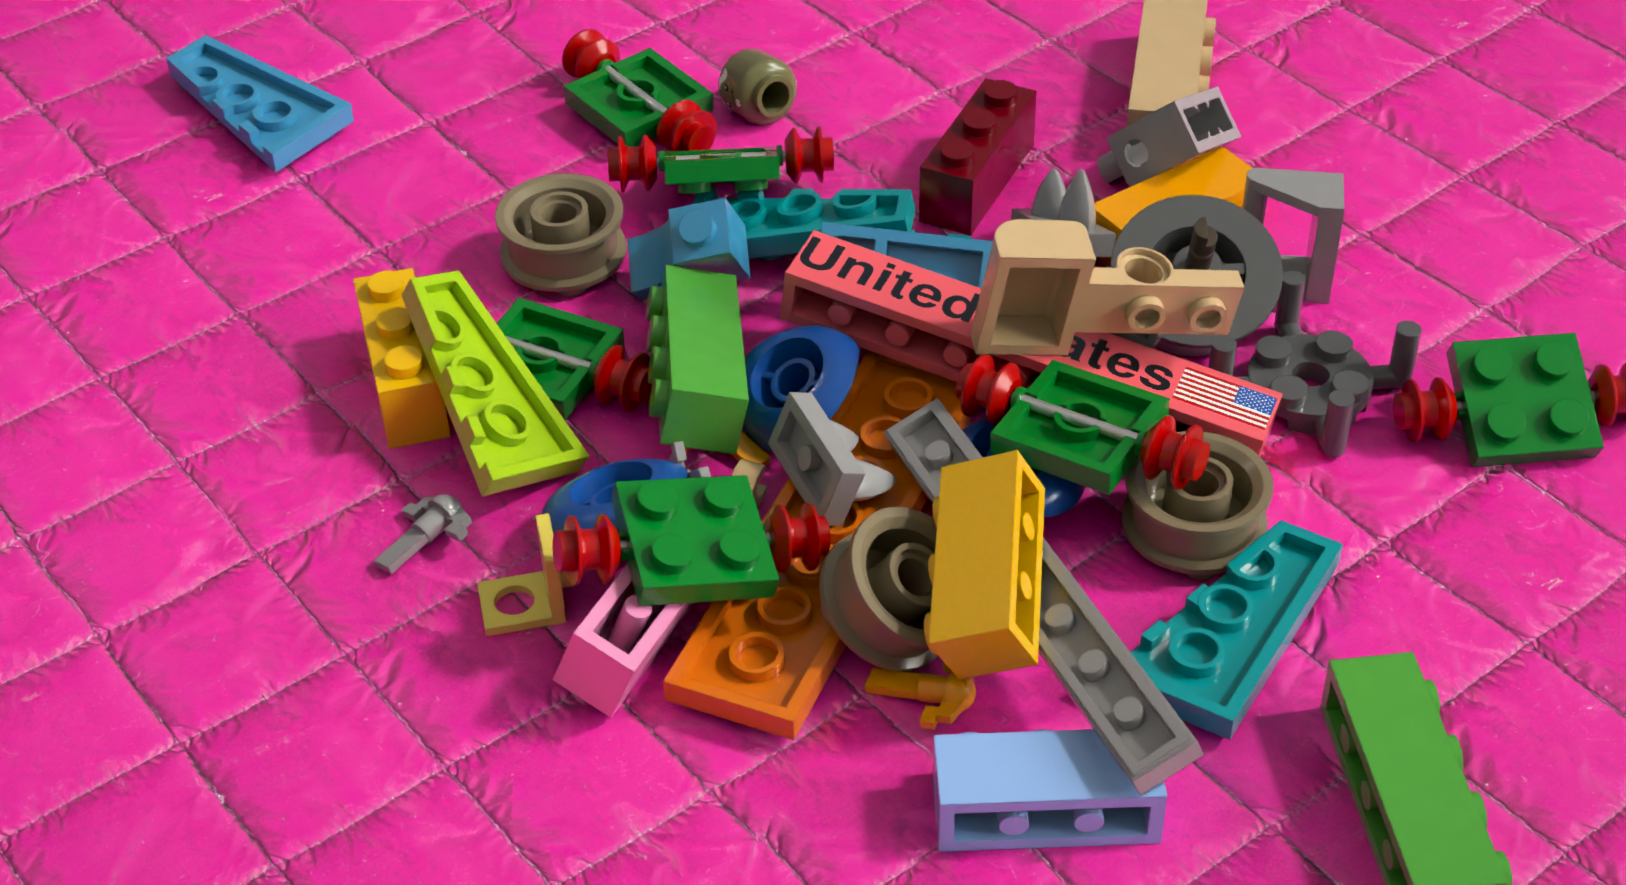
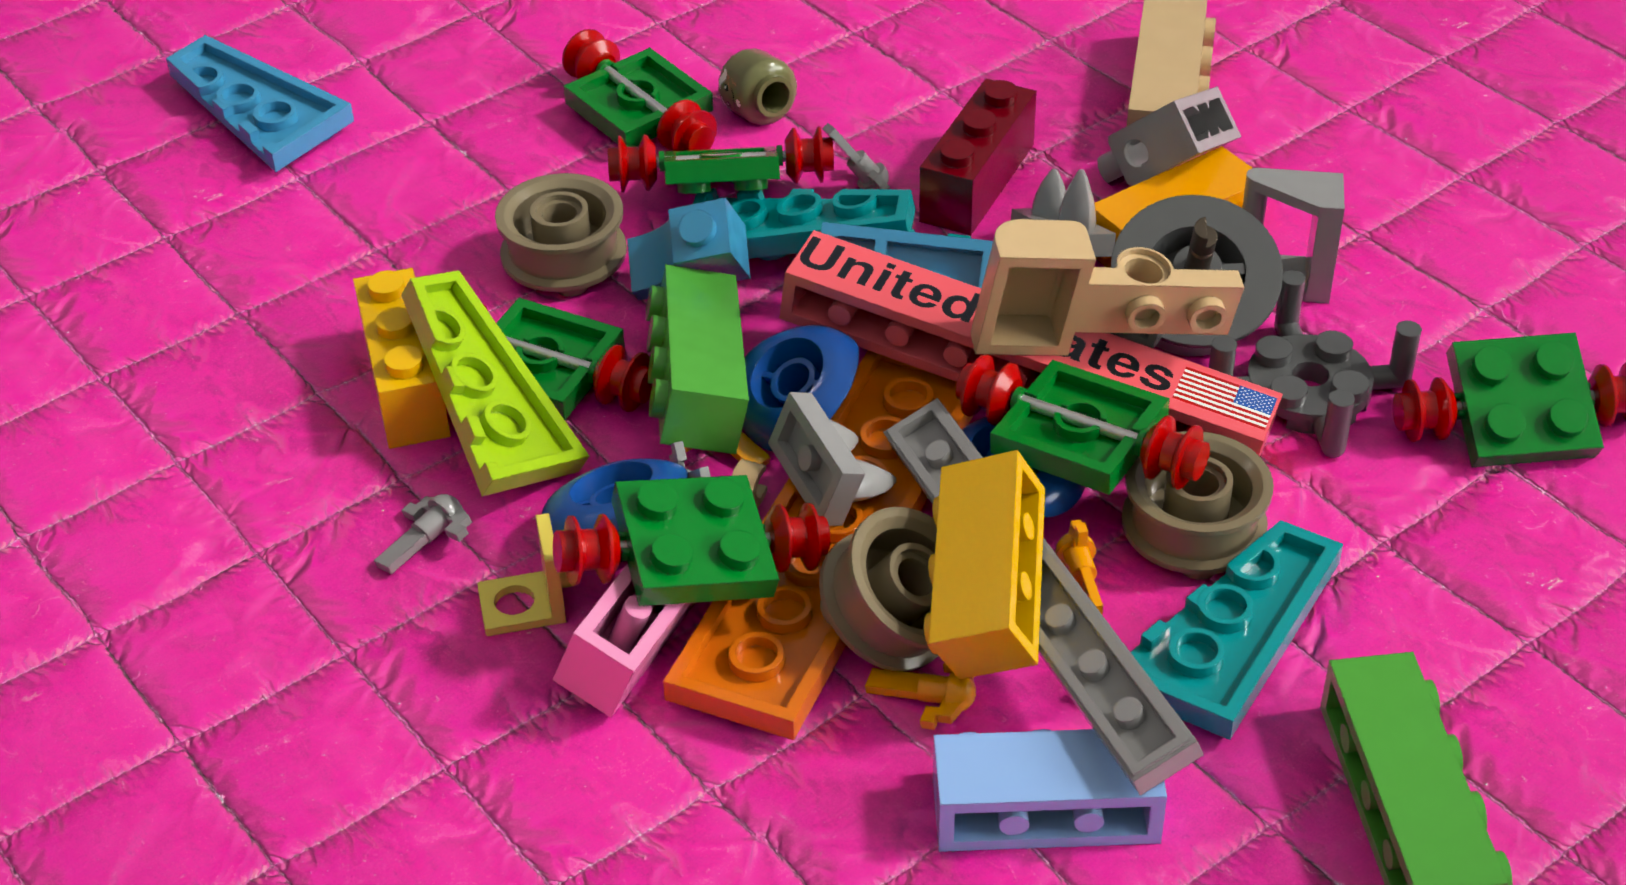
(870, 174): none -> light grey piece
(1077, 554): none -> light orange piece

